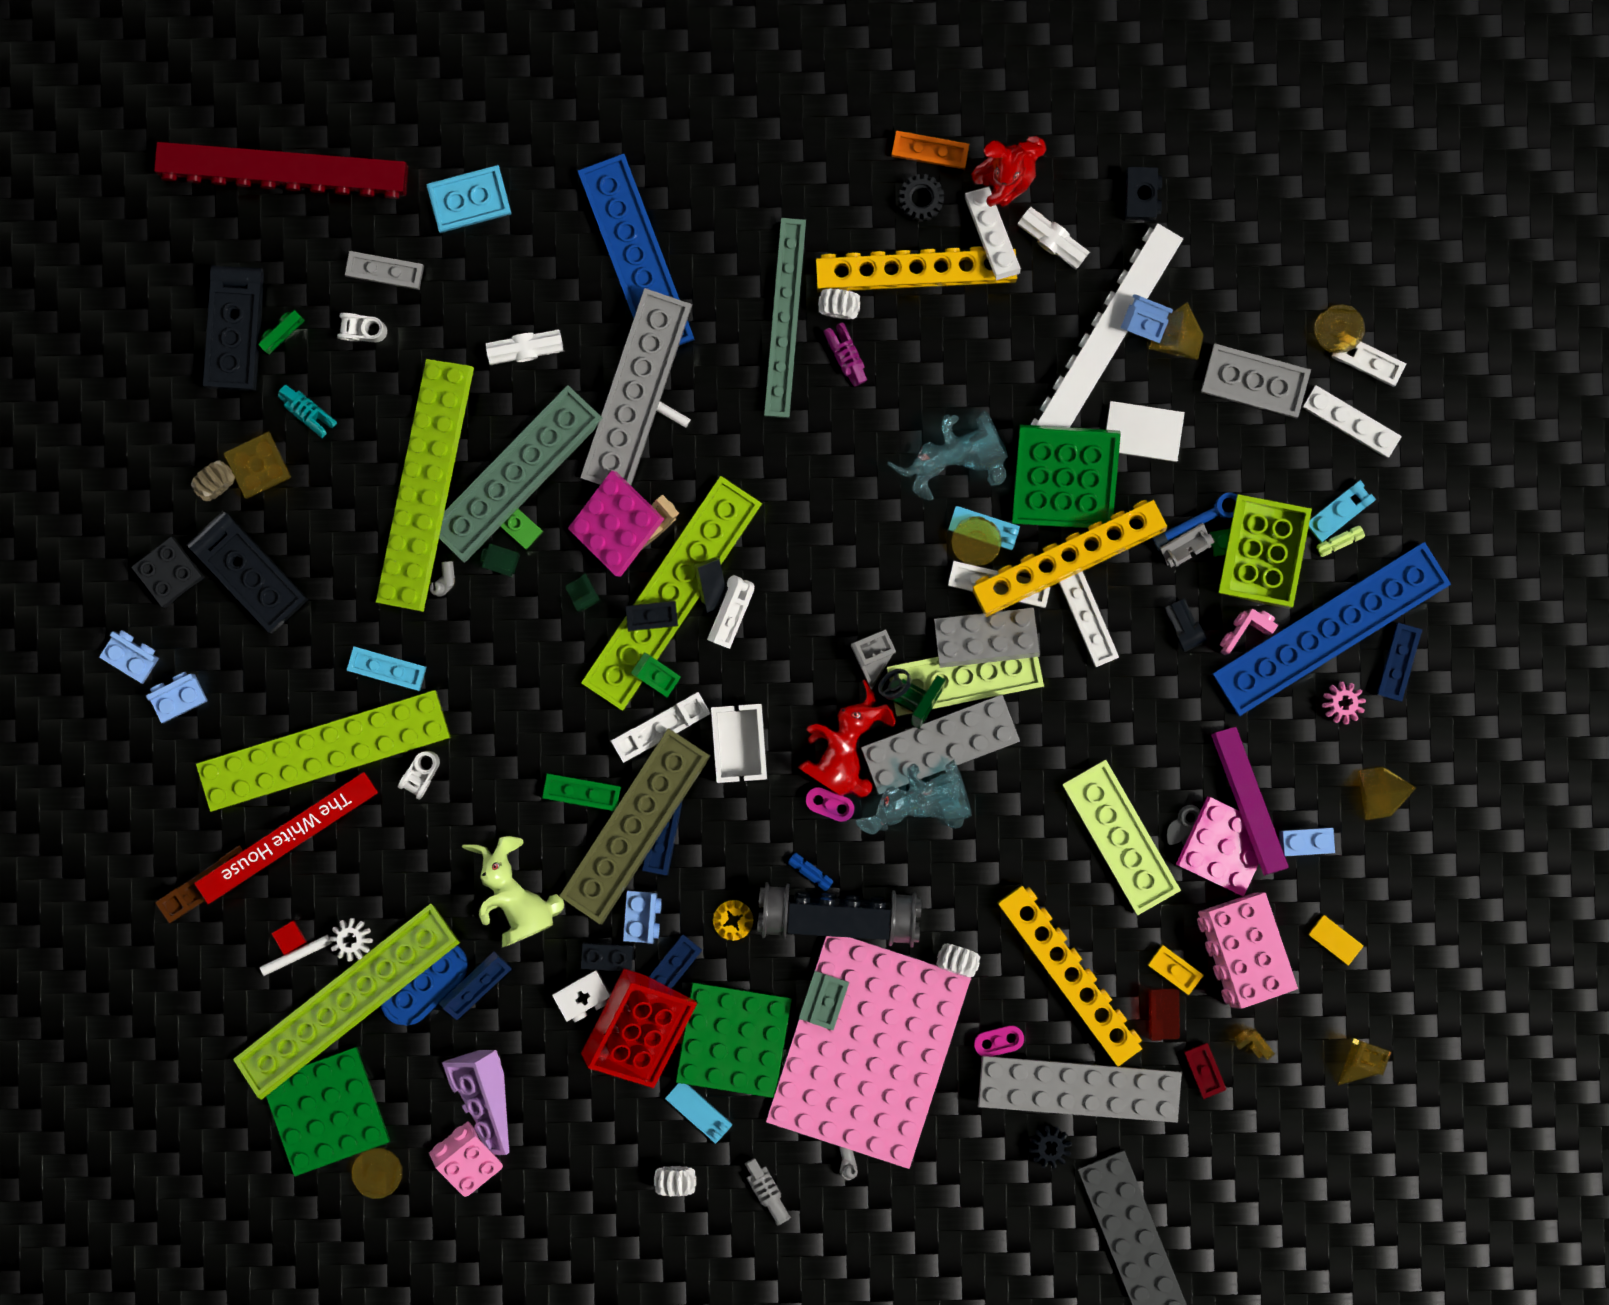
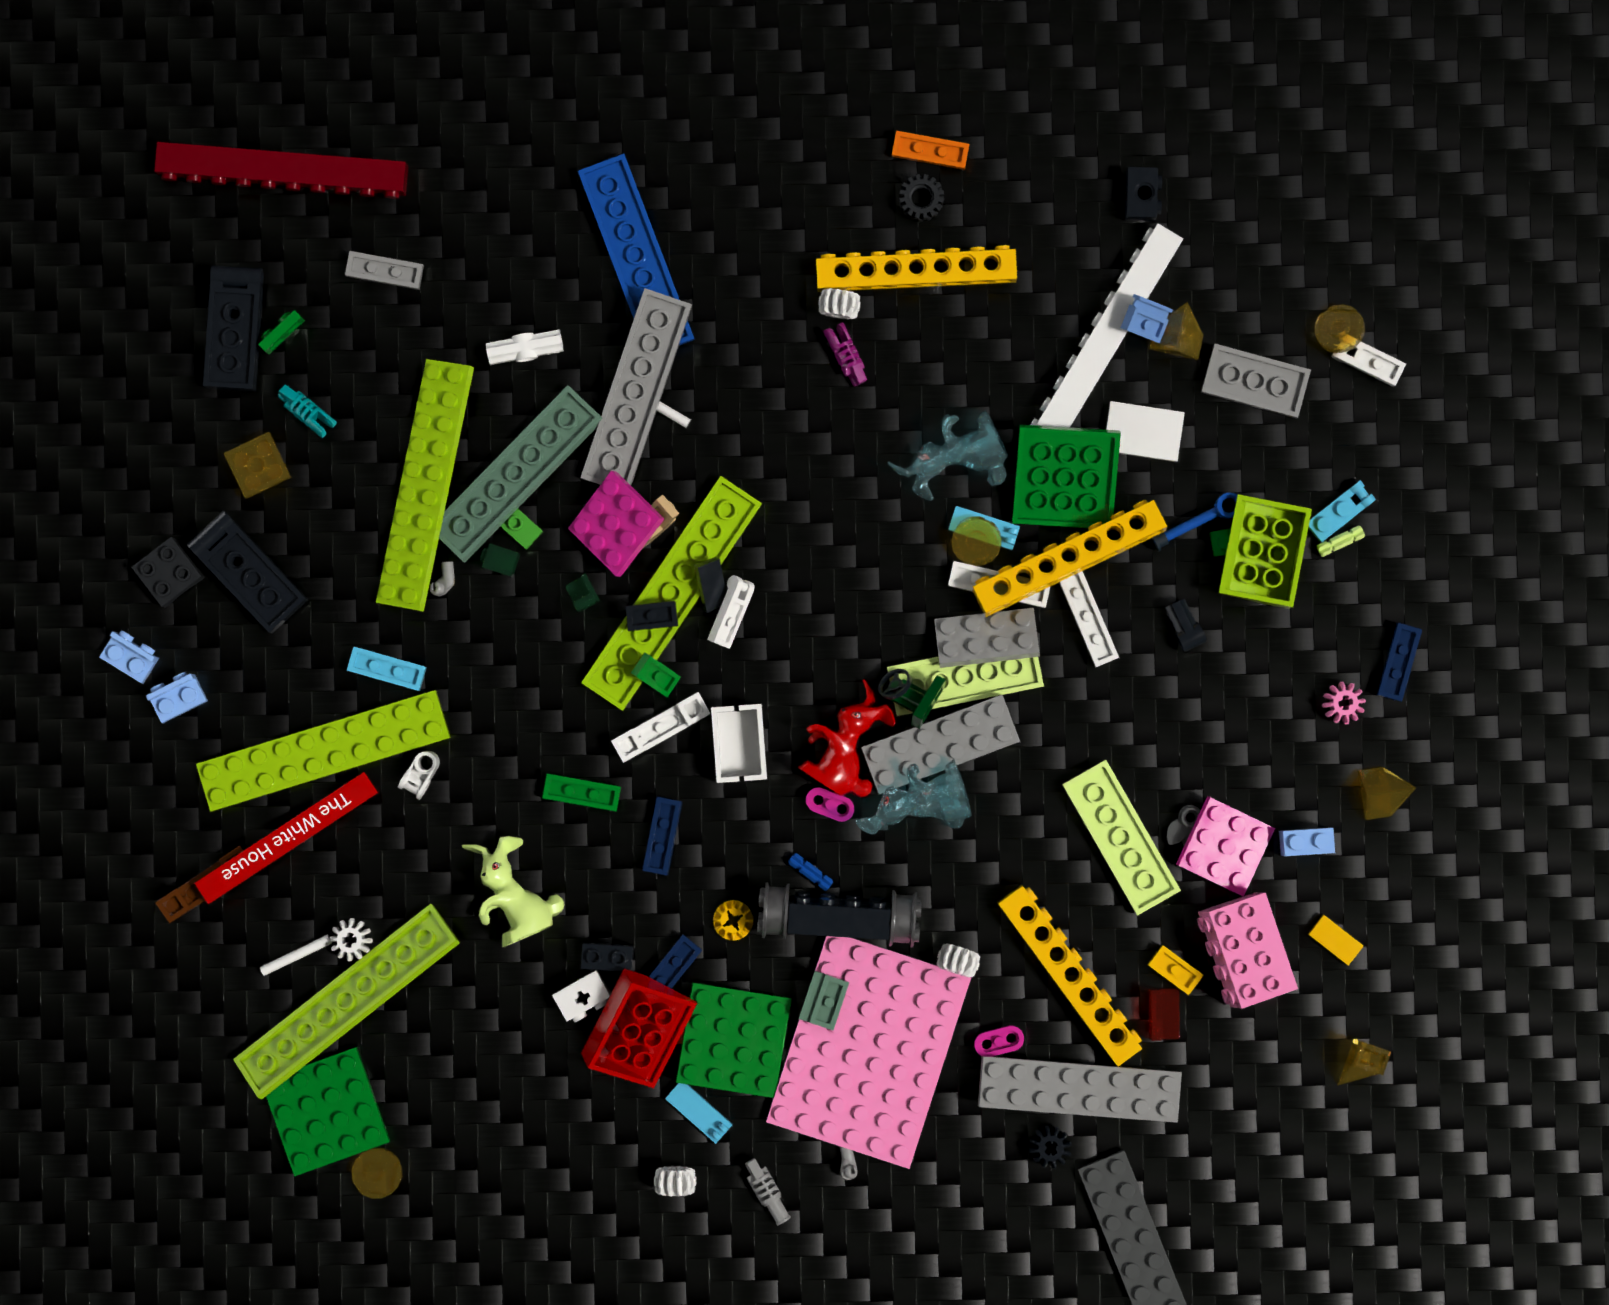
(212, 480): dark tan gear -> none
(289, 937): red tile -> none
(356, 328): white piece -> none
(427, 989): blue tile -> none
(465, 1160): bright pink bracket -> none
(469, 199): medium azure tile -> none
(475, 985): dark blue plate -> none
(482, 1087): lavender wedge -> none
(634, 826): olive plate -> none
(640, 917): light blue bracket -> none
(785, 318): sand green plate -> none
(873, 655): light grey slope -> none
(992, 234): white plate -> none
(1008, 169): red animal -> none
(1053, 238): white piece -> none
(1180, 548): light grey hinge -> none
(1205, 1070): dark red plate -> none
(1250, 801): magenta tile -> none
(1259, 1046): clear yellow bracket -> none
(1260, 620): bright pink bracket -> none
(1331, 629): blue plate -> none
(1351, 421): white plate -> none

